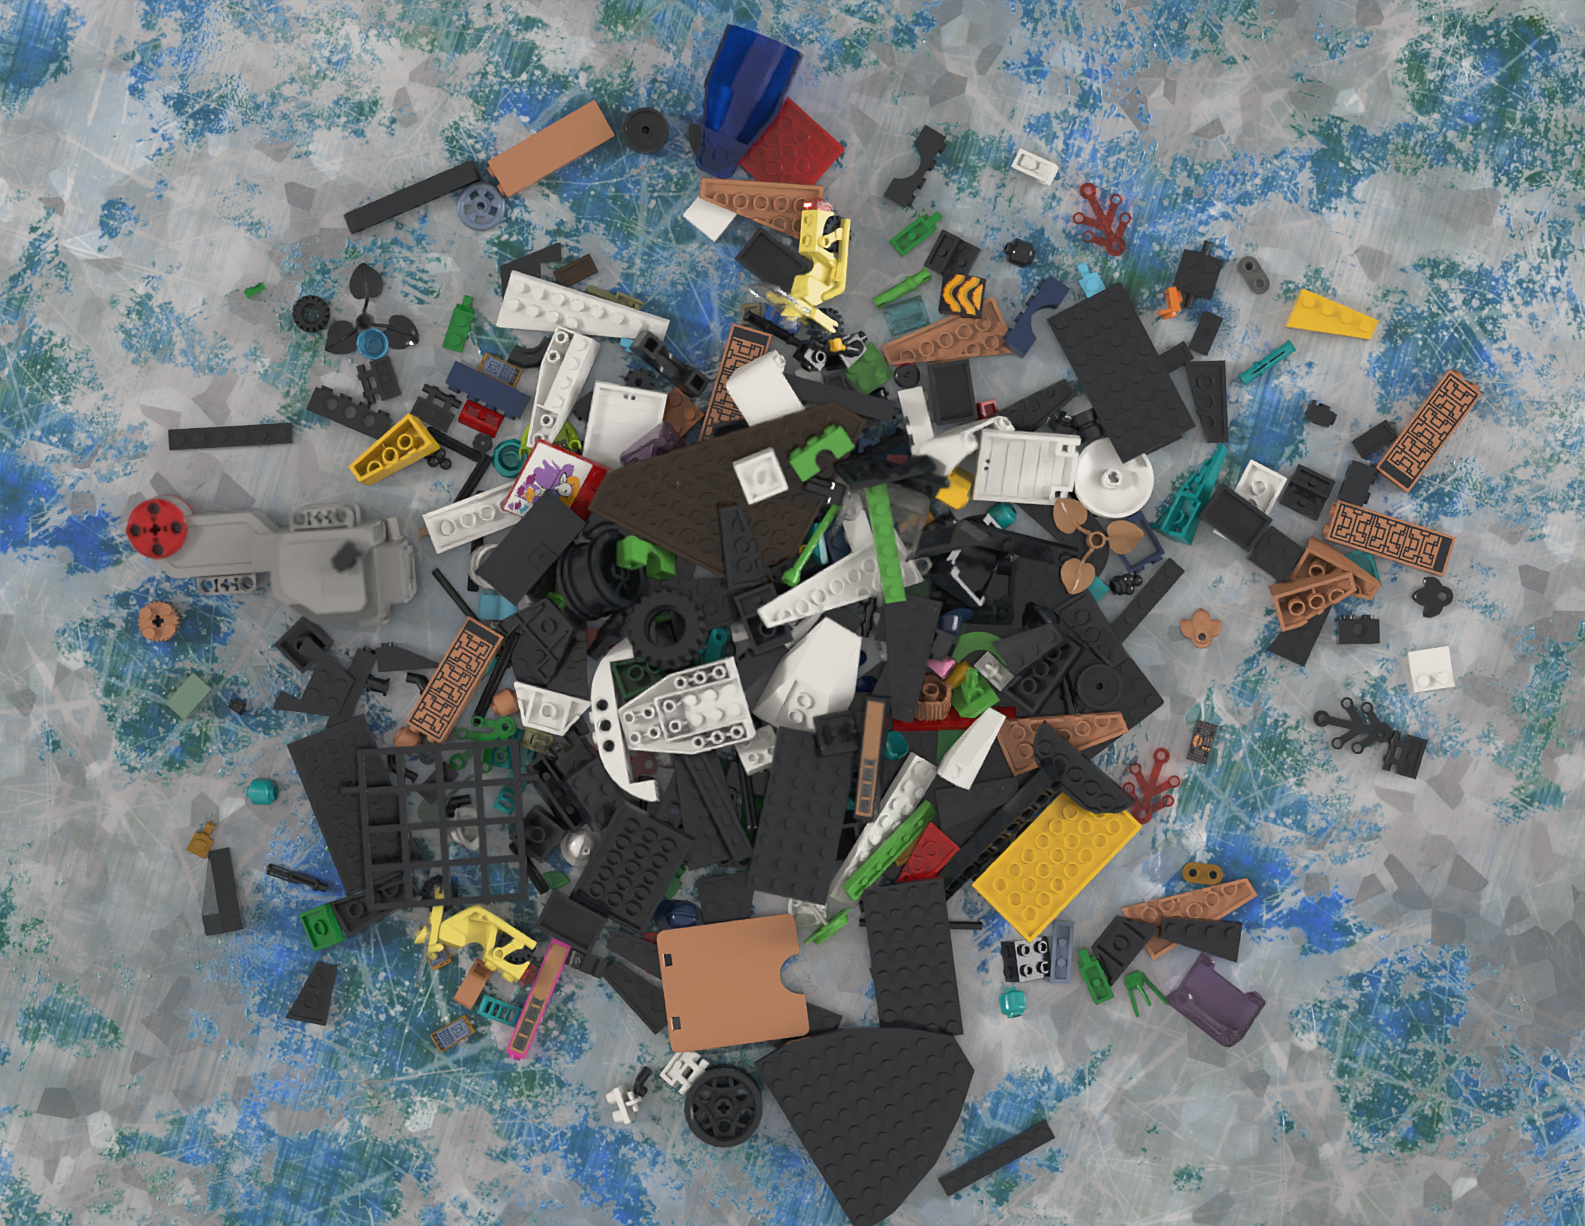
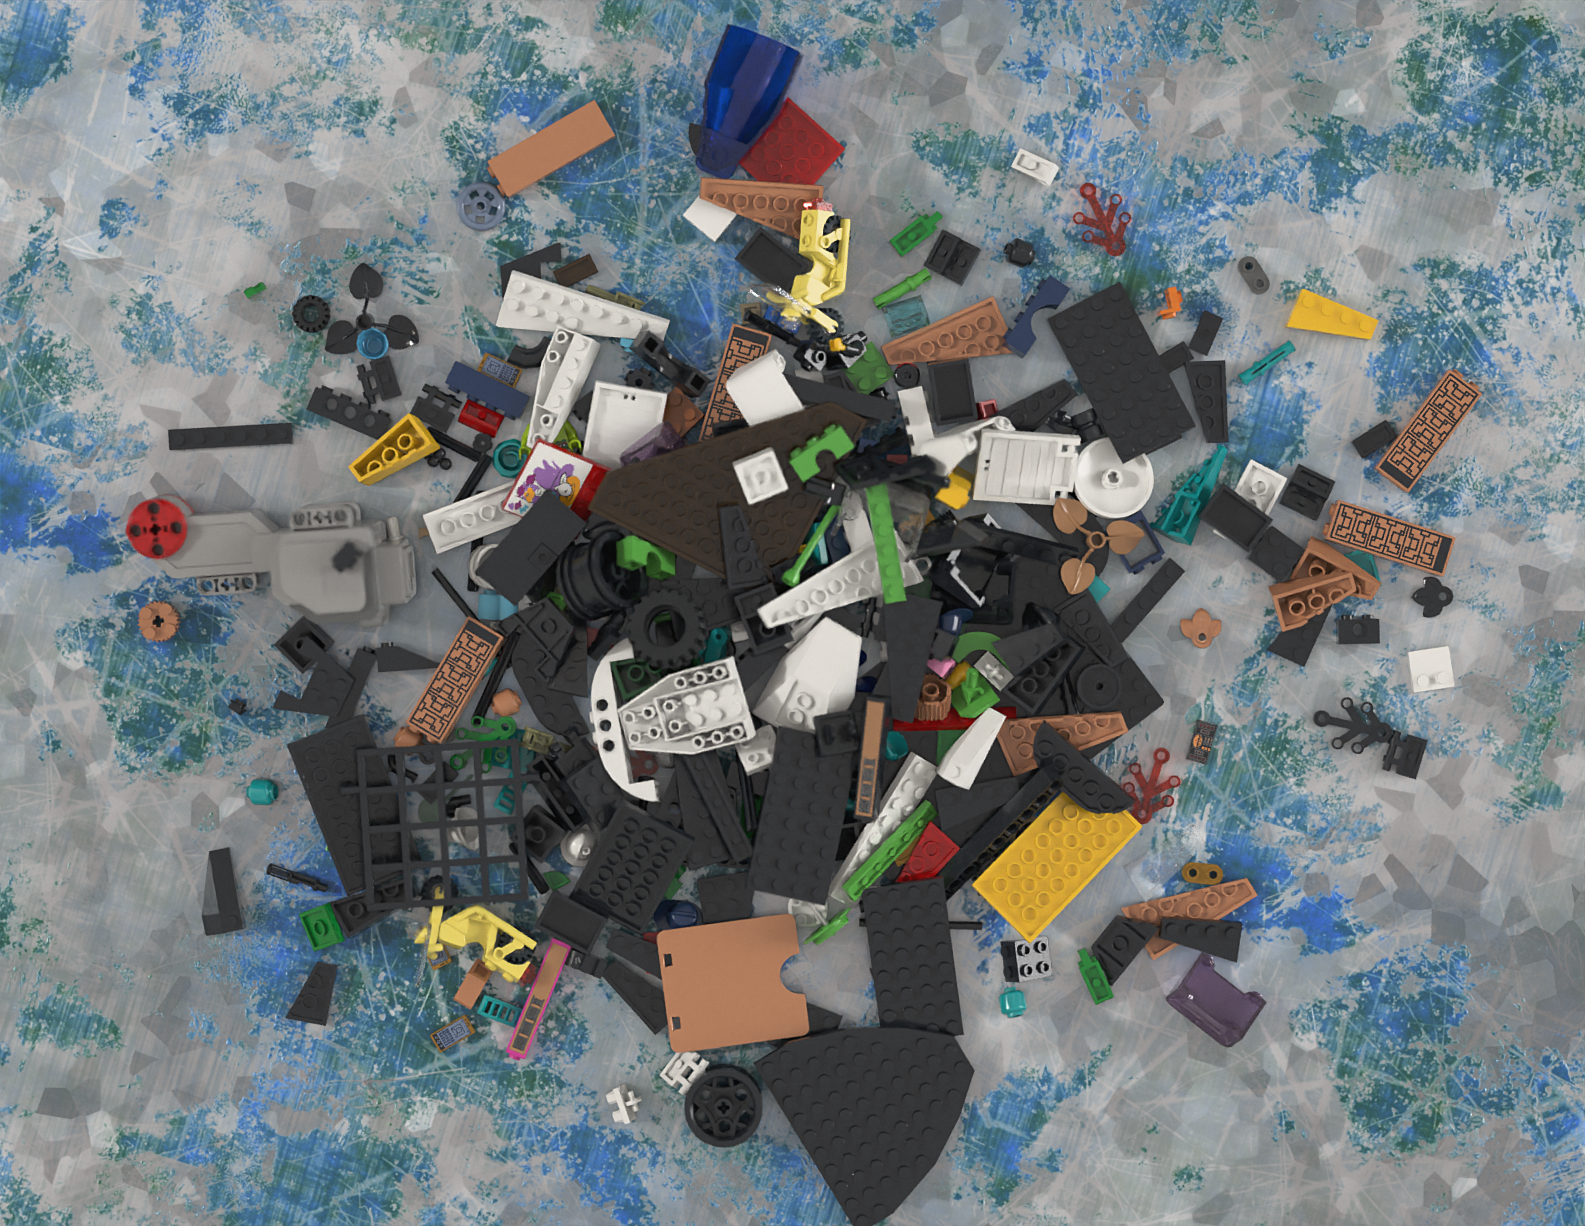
(189, 695): sand green brick -> none
(200, 842): pearl gold plate -> none
(378, 685): black bush -> none
(412, 197): black beam -> none
(420, 680): black arm -> none
(459, 325): green hinge -> none
(548, 709): white wing -> none
(641, 1078): black arm -> none
(650, 142): black wheel -> none
(928, 144): black arch -> none
(962, 295): slope -> none
(996, 1157): black plate -> none
(1003, 514): teal head -> none
(1061, 952): sand blue plate -> none
(1091, 283): medium azure plate -> none
(1125, 584): black piece -> none
(1136, 980): green plant -> none
(1197, 274): black plate -> none
(1319, 414): black brick -> none
(1357, 483): black brick -> none

